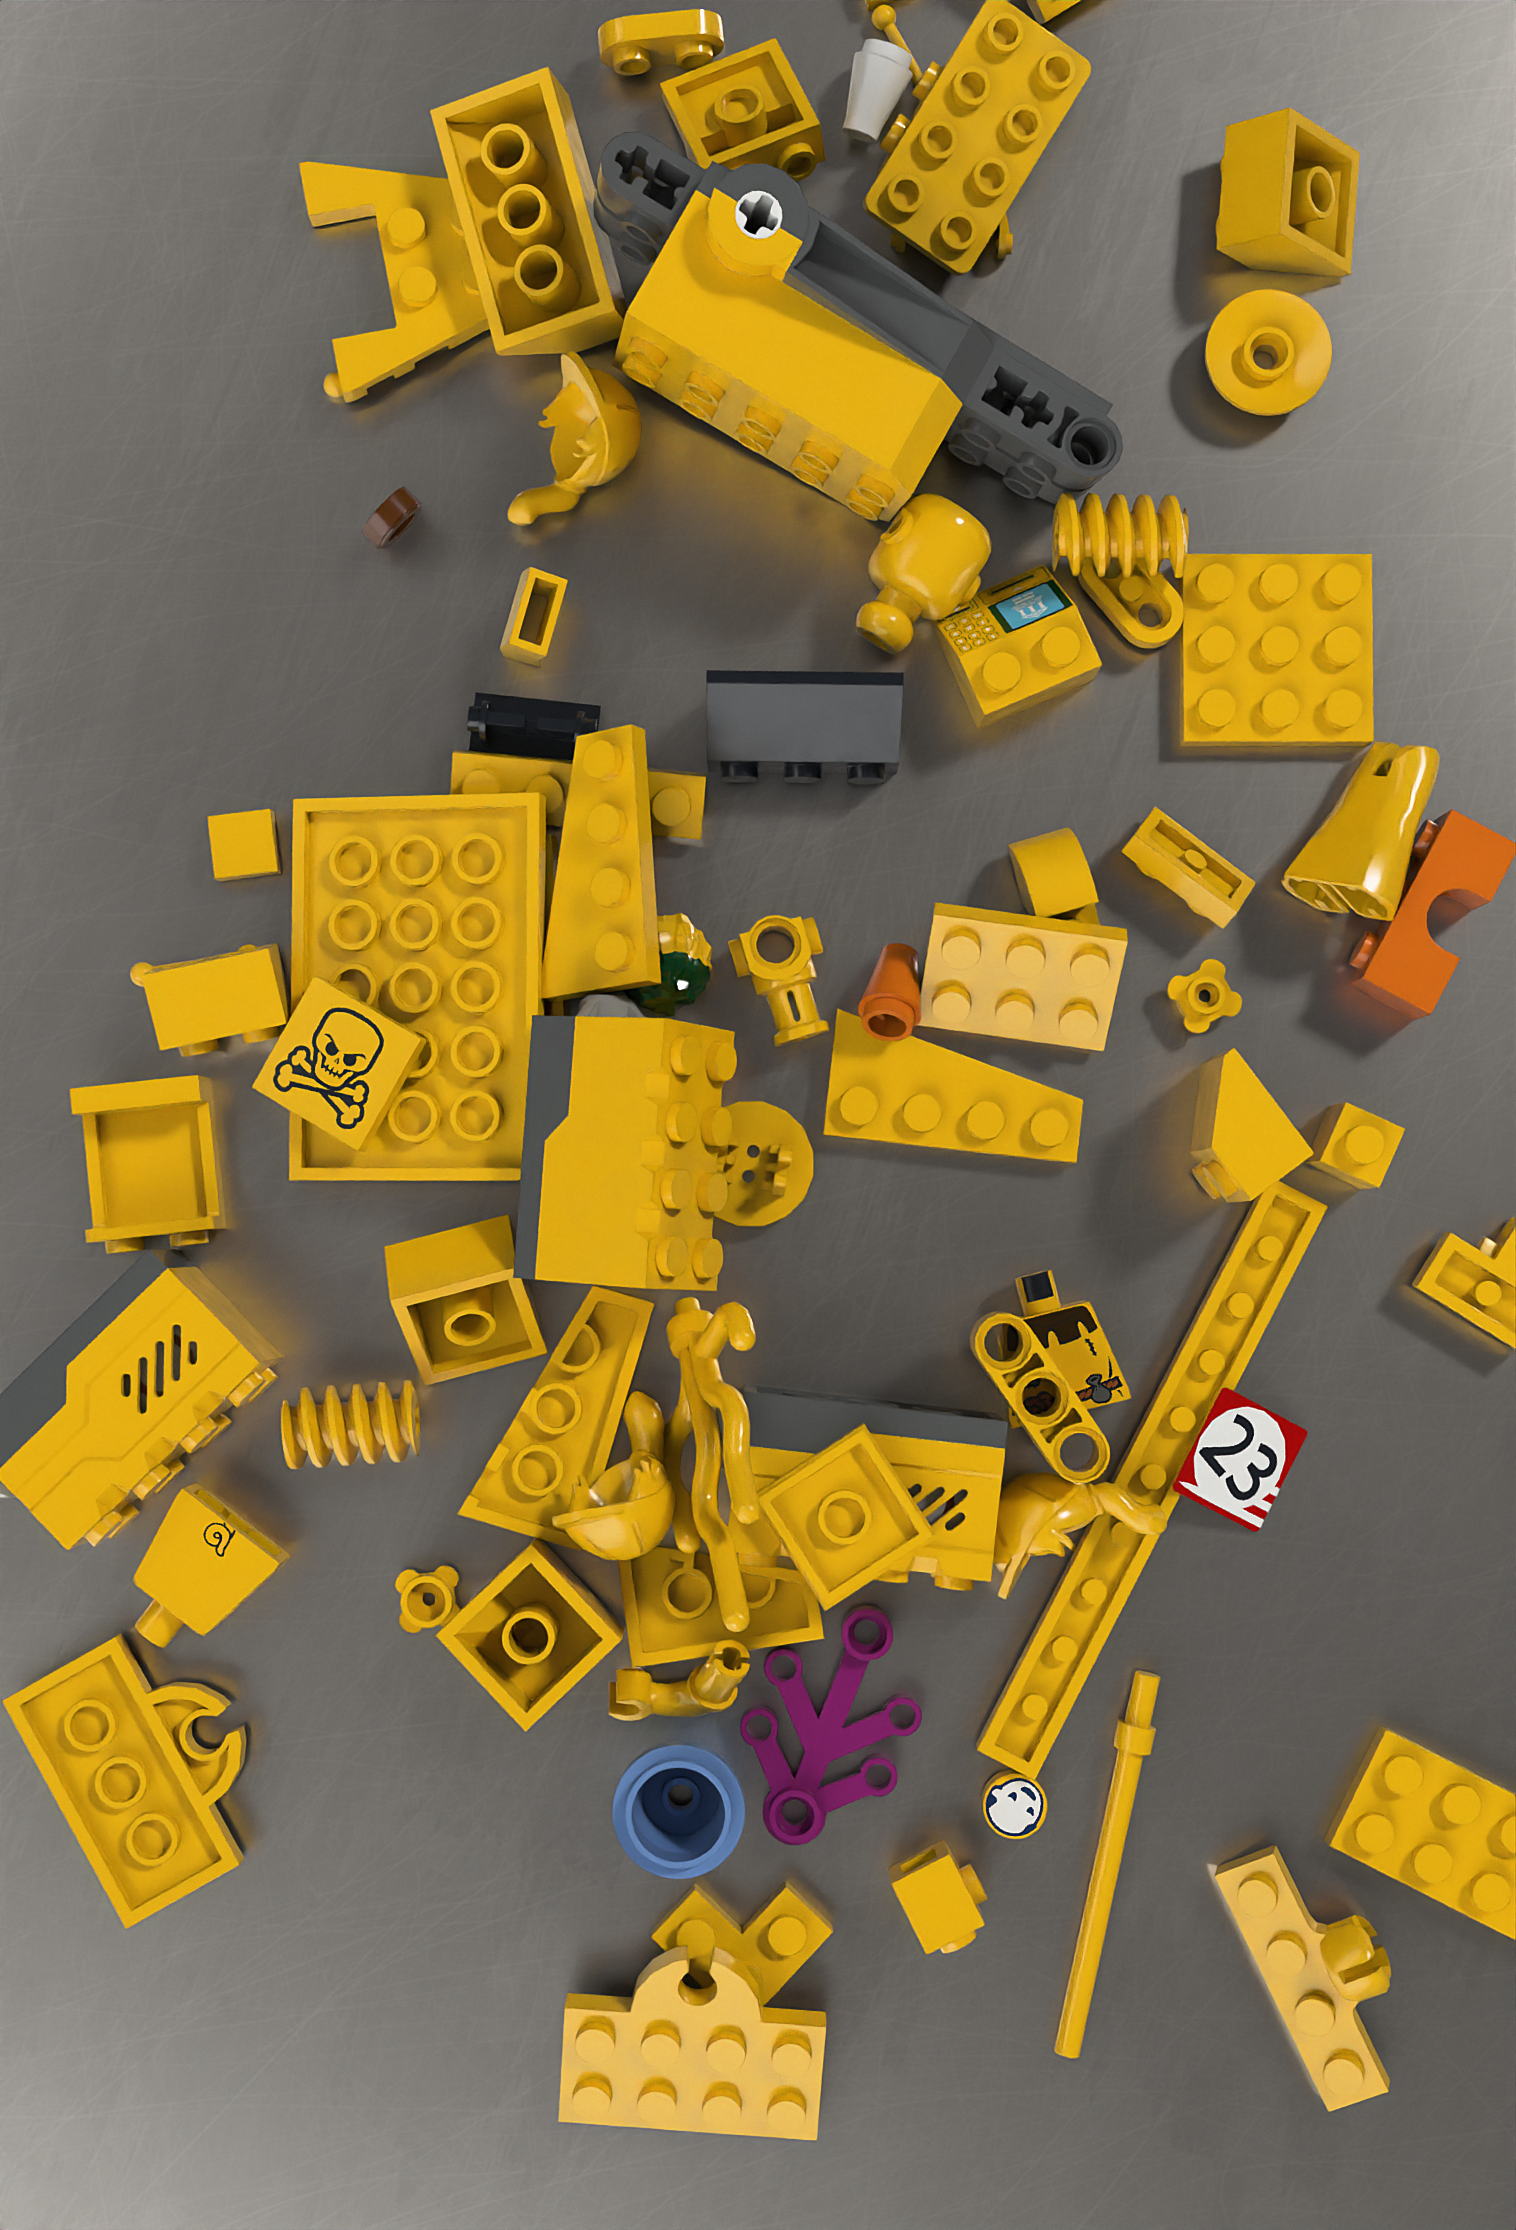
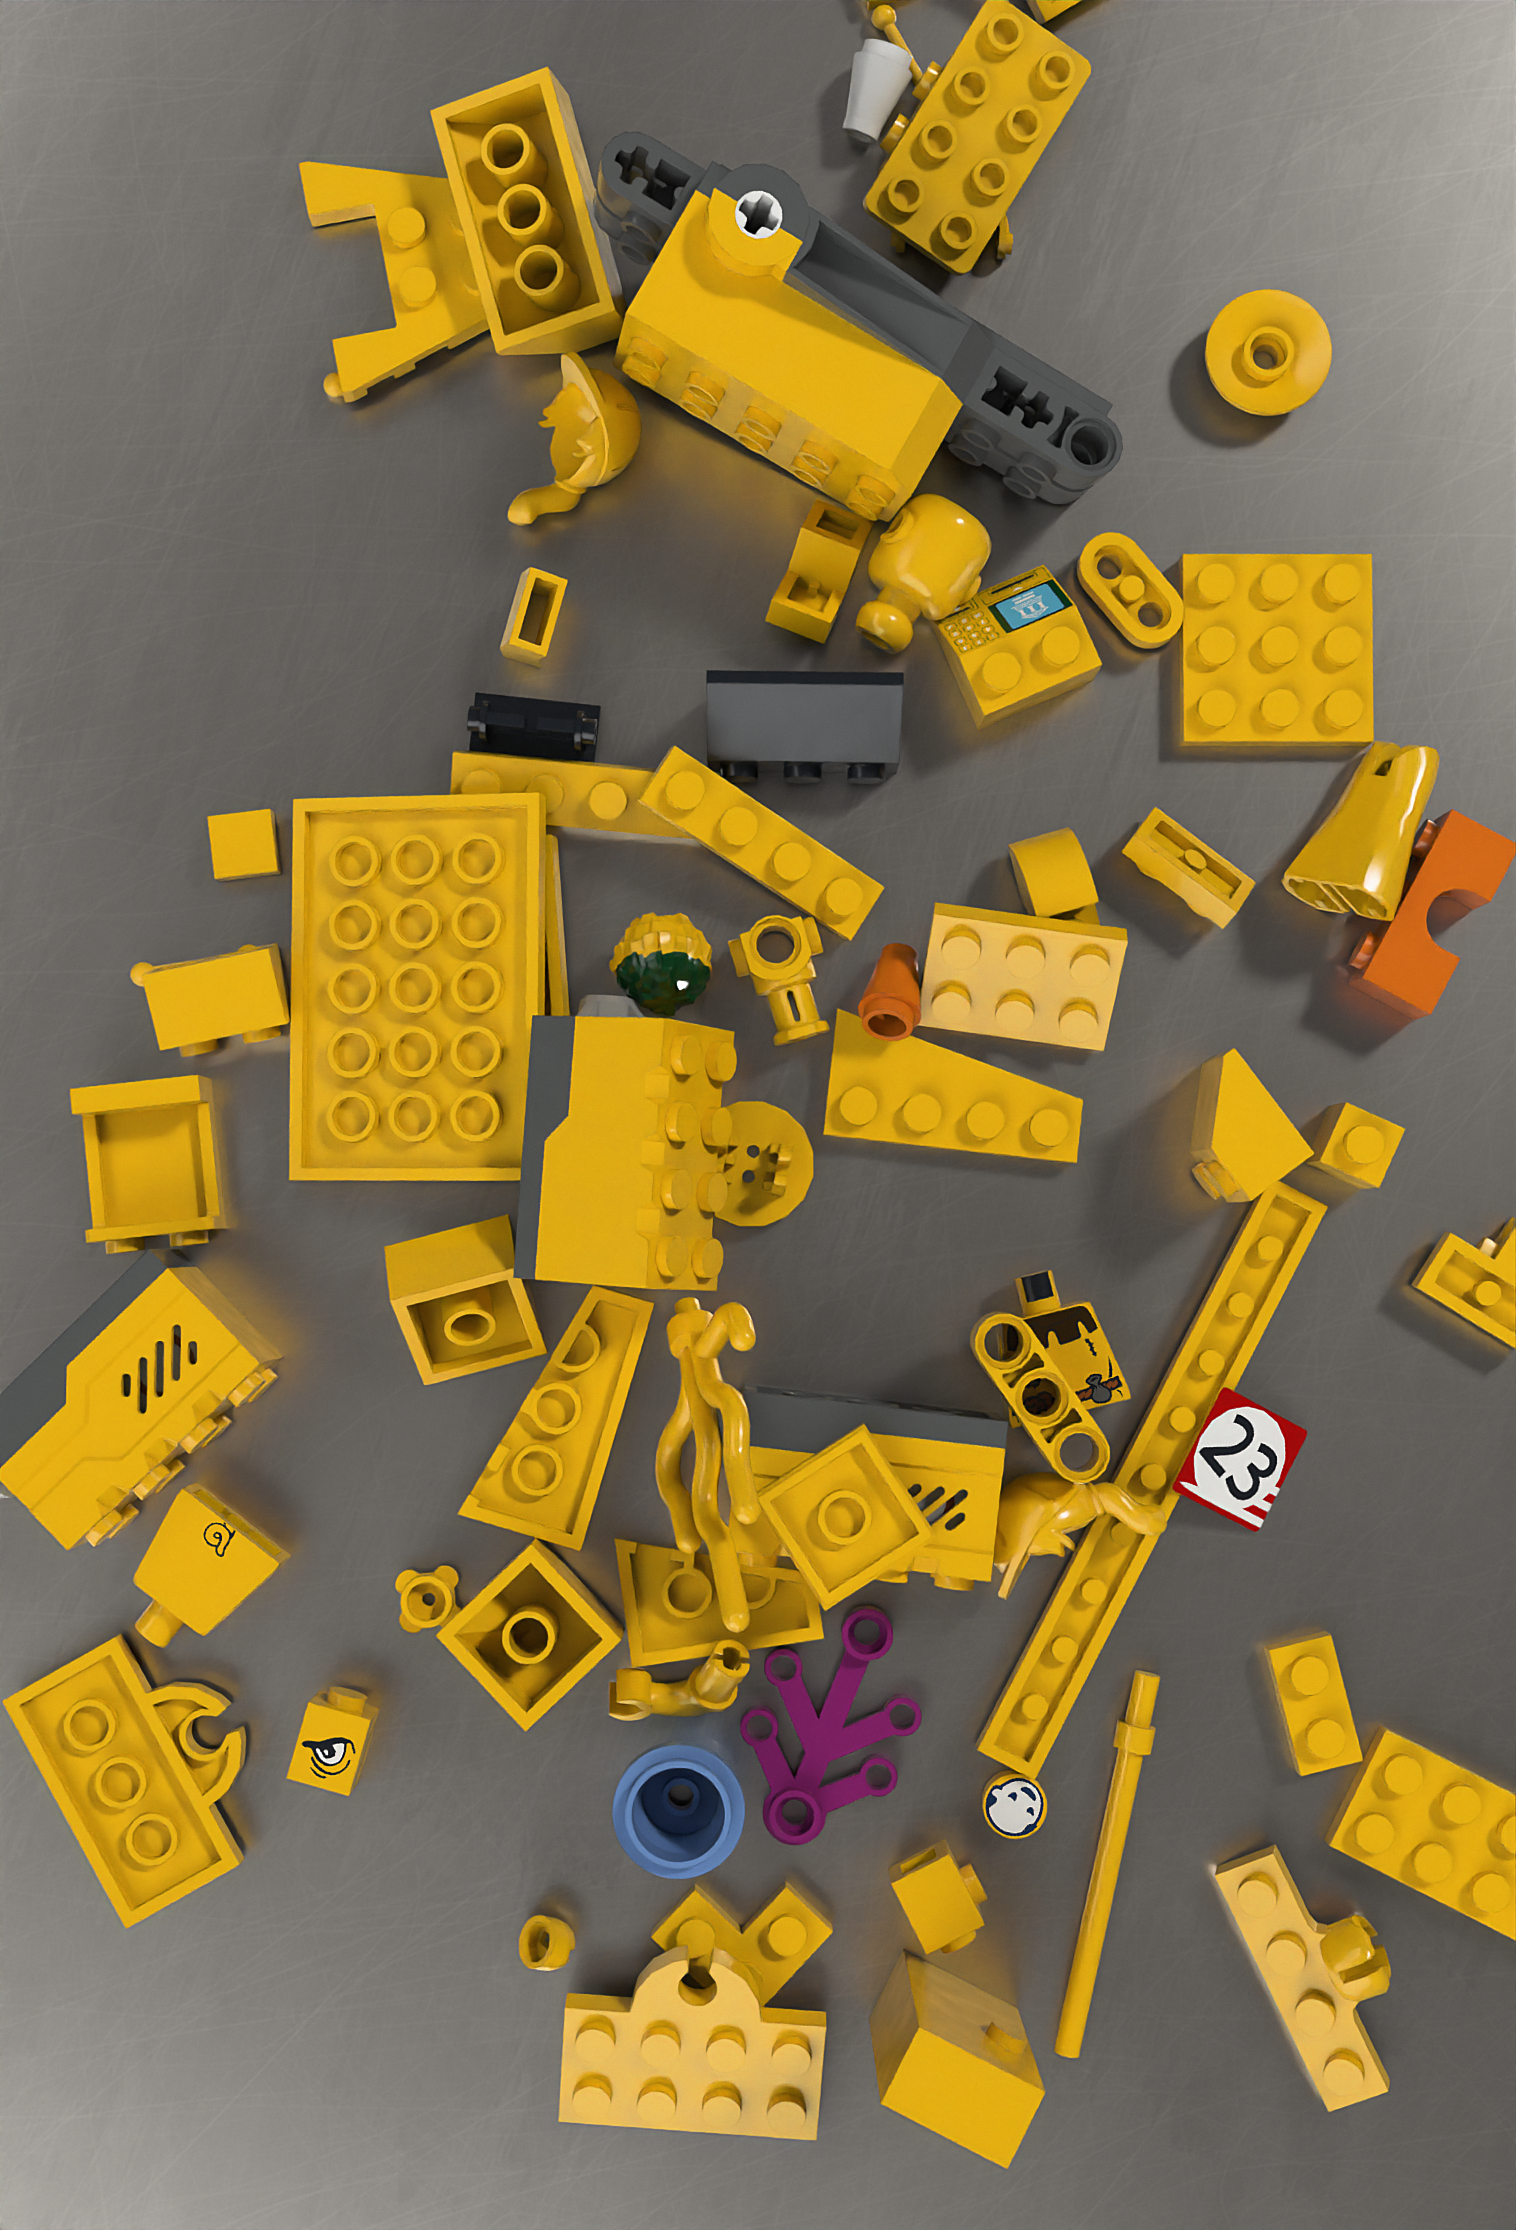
(333, 1740): none -> yellow brick
(339, 1063): yellow tile -> none
(350, 1426): yellow piece -> none
(392, 518): reddish brown tile -> none
(540, 1954): none -> yellow hinge
(604, 887): yellow wing -> none
(632, 1500): yellow piece -> none
(660, 39): yellow plate -> none
(746, 113): yellow plate -> none
(760, 843): none -> yellow plate
(820, 571): none -> yellow slope
(954, 2059): none -> yellow brick
(1120, 533): yellow piece -> none
(1186, 994): yellow plate -> none
(1287, 196): yellow slope -> none
(1313, 1703): none -> yellow plate

